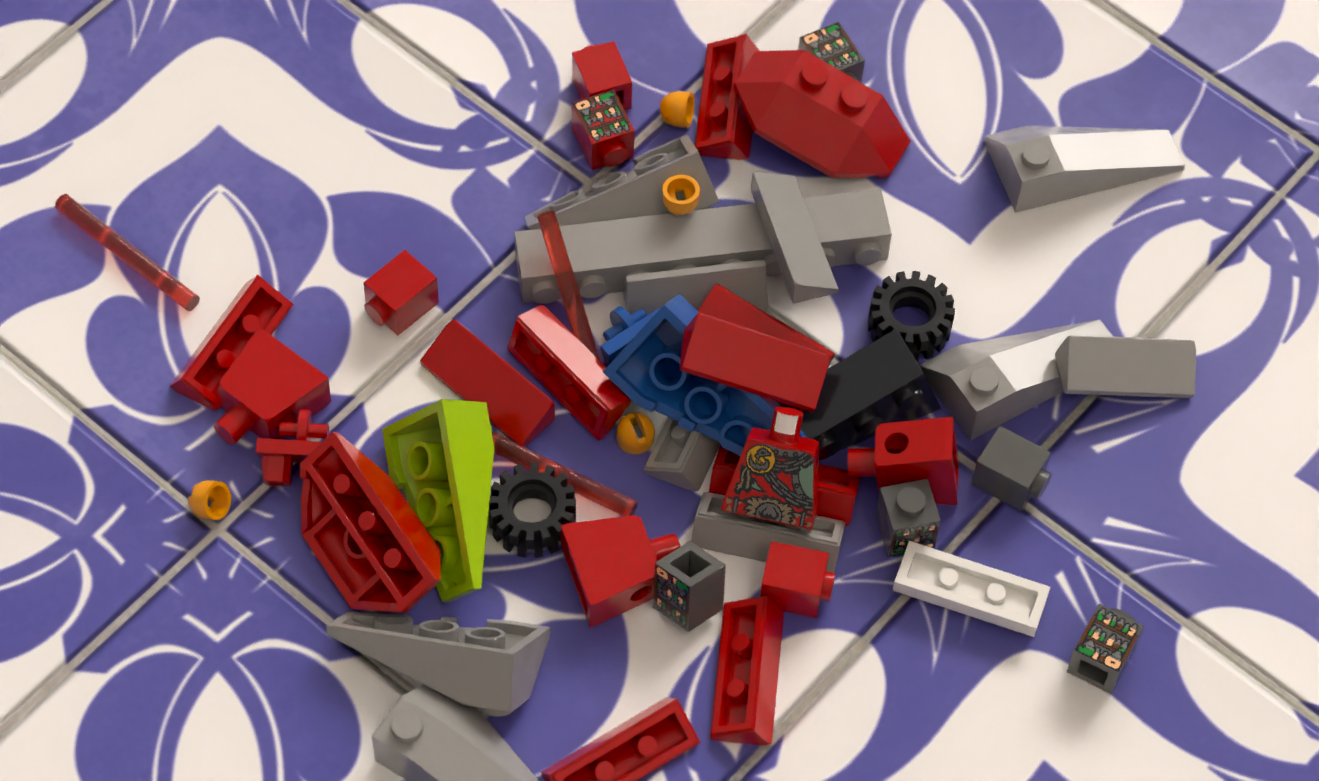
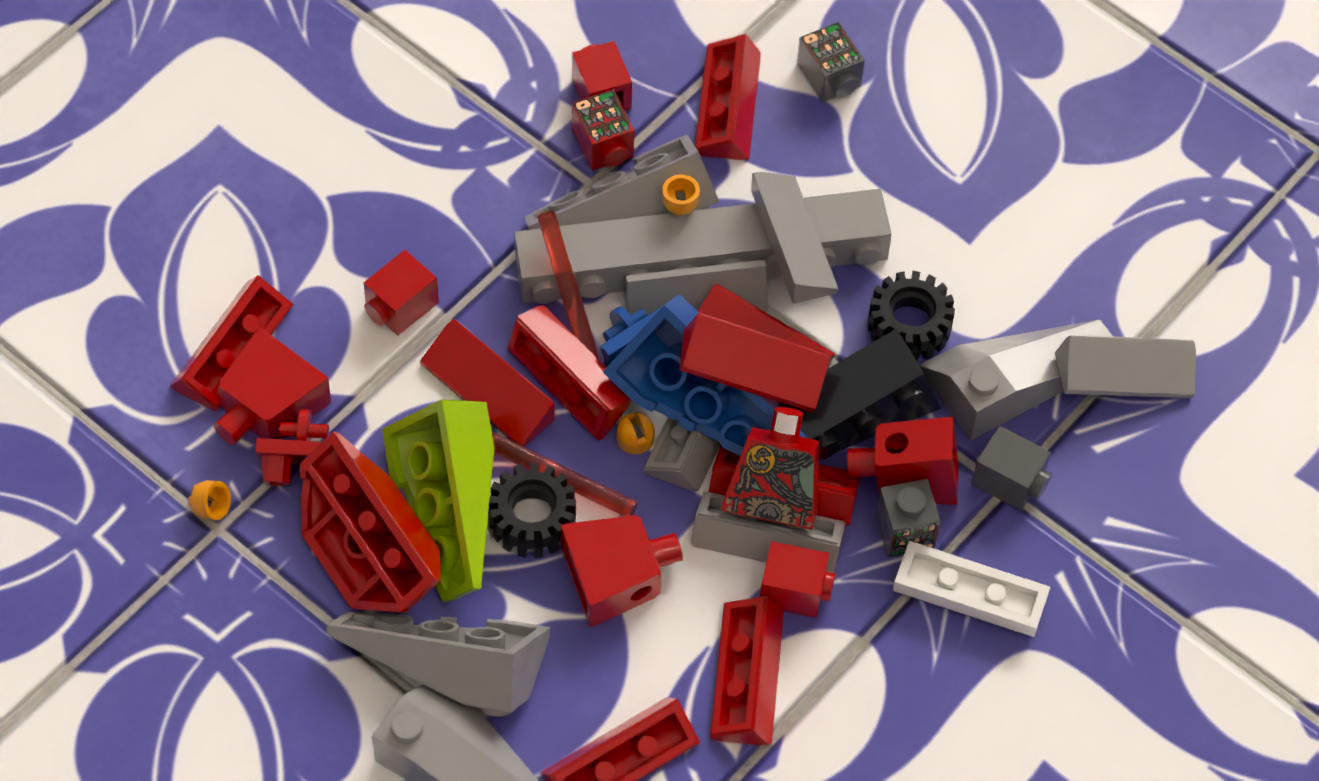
(127, 252): clear red bar -> none
(678, 108): light orange hinge -> none
(689, 586): dark grey brick -> none
(820, 115): red wedge -> none
(1068, 162): light grey wedge -> none
(1105, 648): brick -> none

